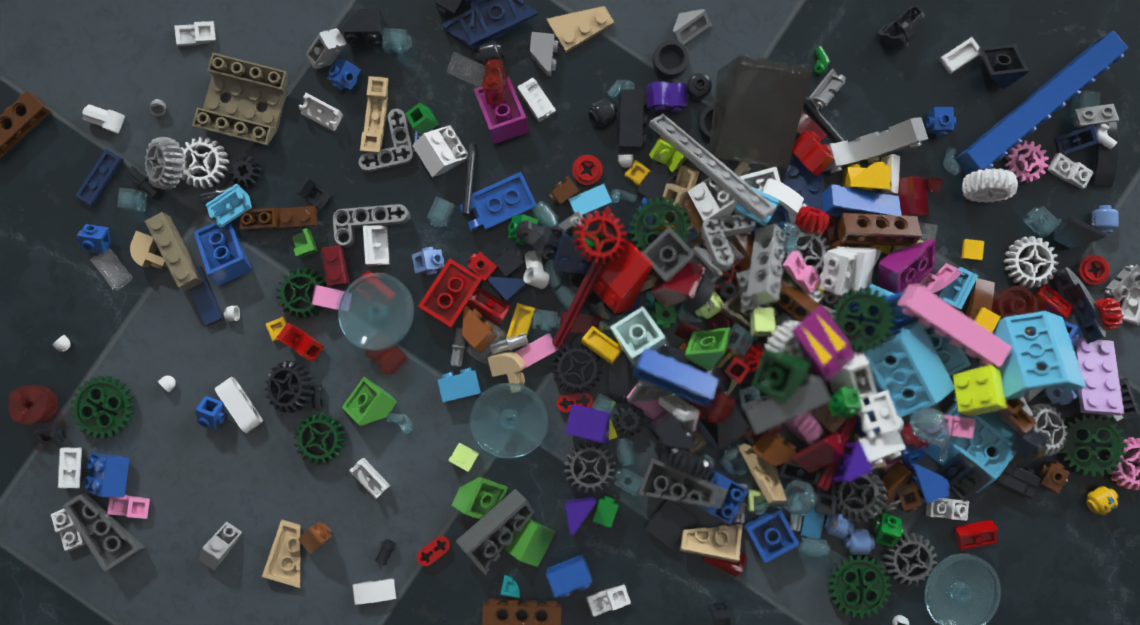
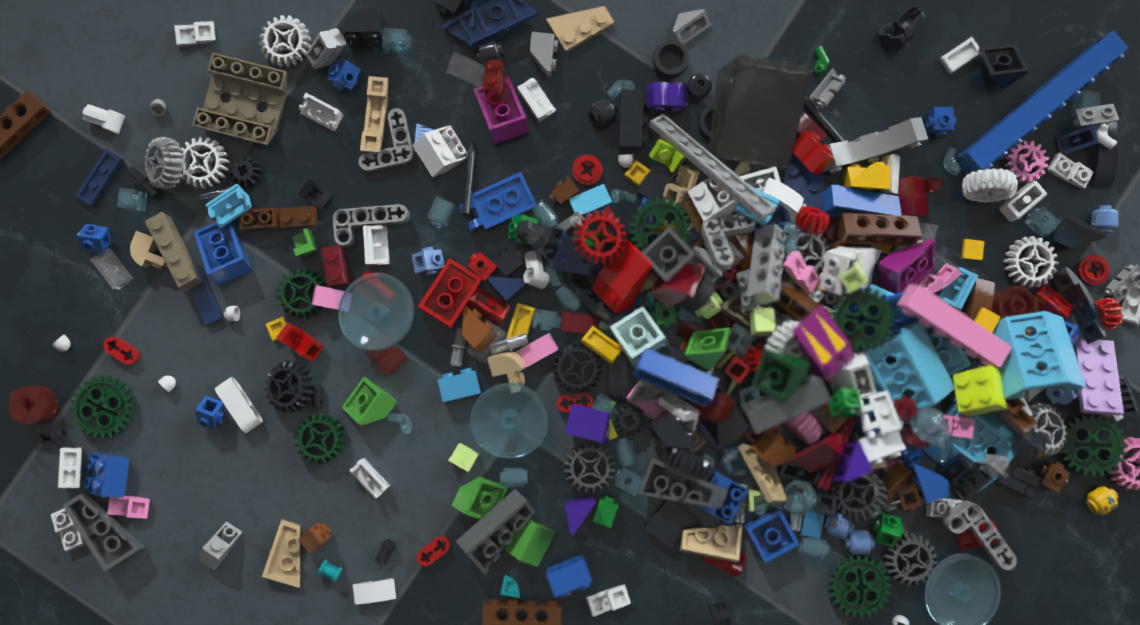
(119, 354): none -> red beam
(272, 53): none -> white gear
(329, 571): none -> teal bush
(421, 118): green brick -> none
(514, 477): none -> clear light blue brick
(577, 304): dark red axle -> none
(853, 277): none -> yellowish green panel
(905, 407): none -> dark red gear
(984, 536): none -> light grey beam
(994, 465): none -> light grey hinge
(1022, 201): none -> white brick

